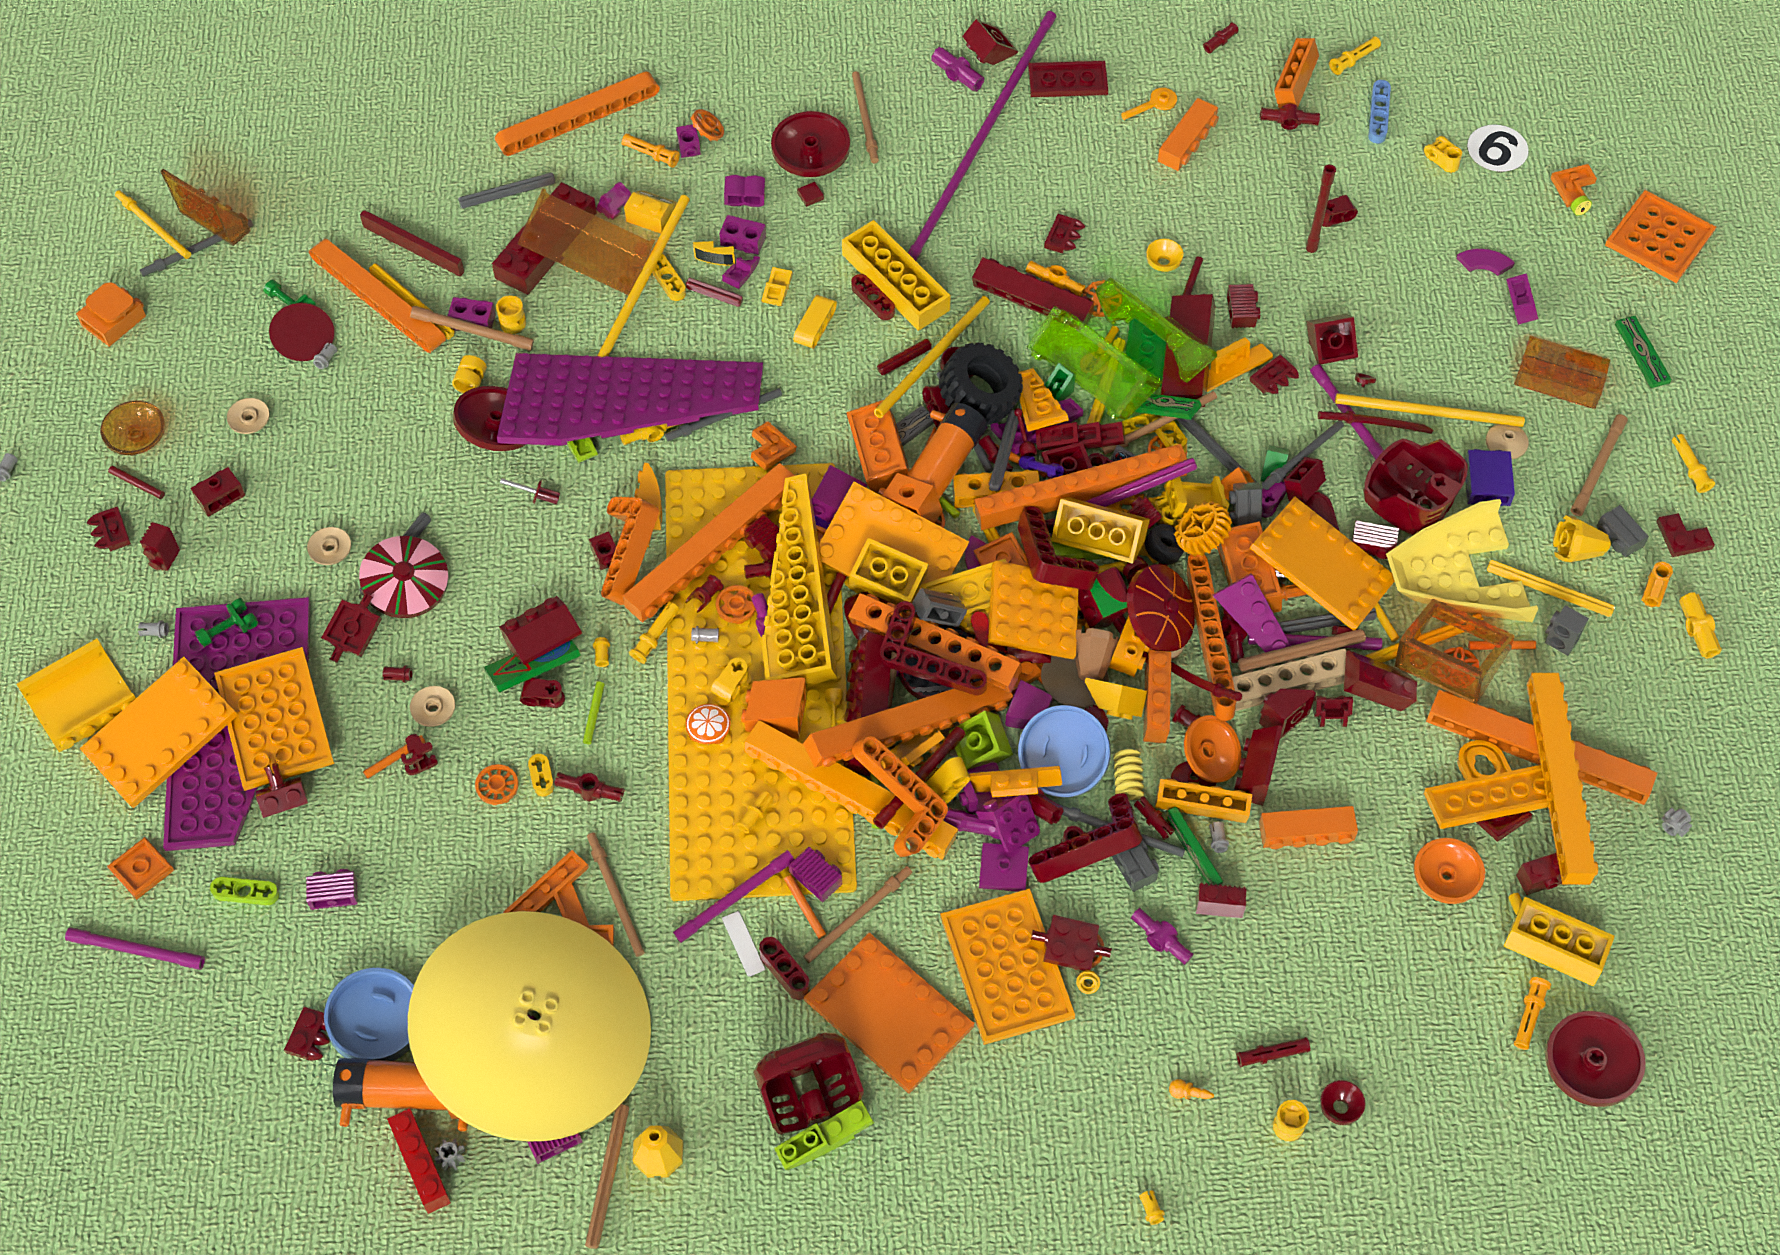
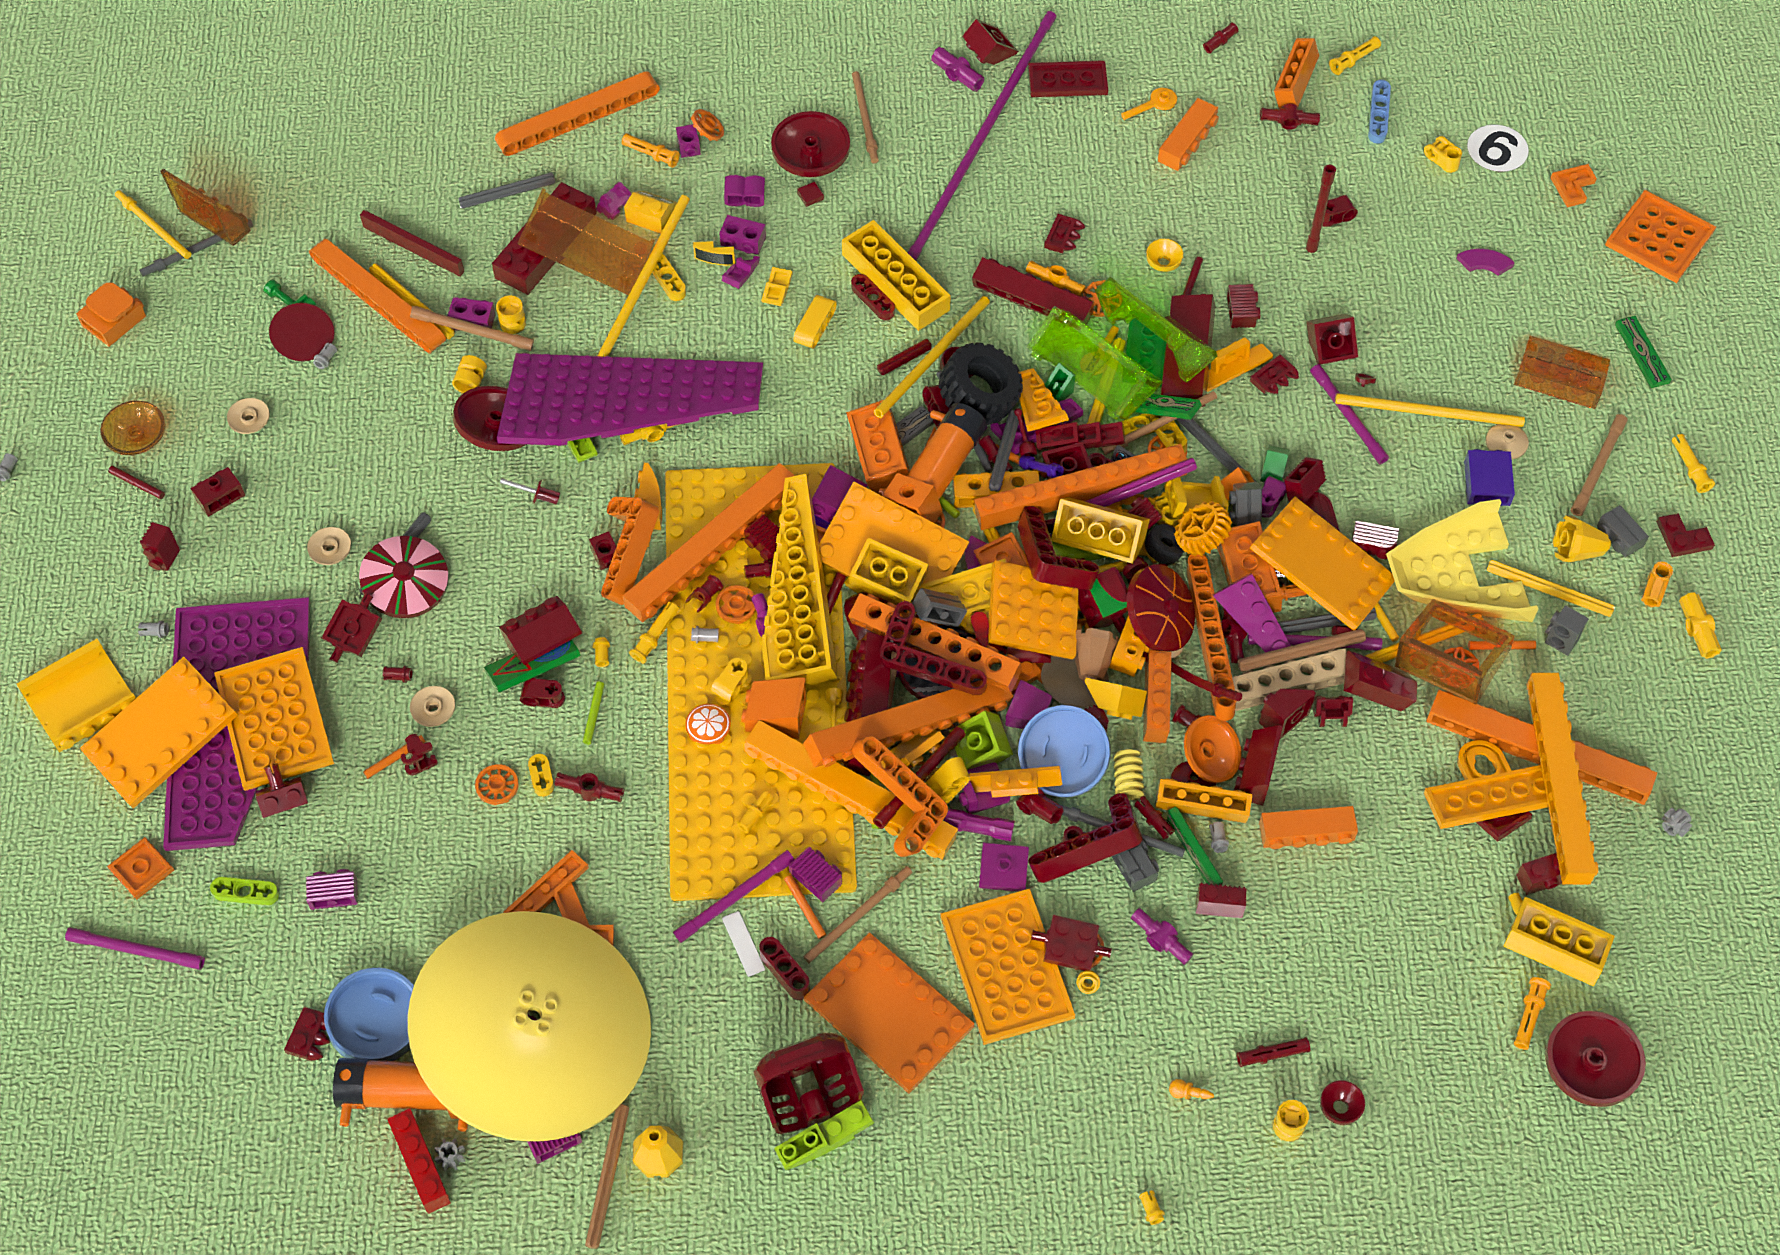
(110, 528): dark red plate -> none
(236, 607): green bar -> none
(599, 856): medium nougat bar -> none
(687, 429): dark grey bar -> none
(714, 292): axle -> none
(774, 446): orange plate -> none
(1012, 819): magenta bracket -> none
(1280, 473): dark grey bar -> none
(1349, 417): dark red sword -> none
(1398, 492): dark red piece -> none
(1456, 861): orange dish -> none
(1522, 299): magenta brick -> none
(1581, 205): tile -> none

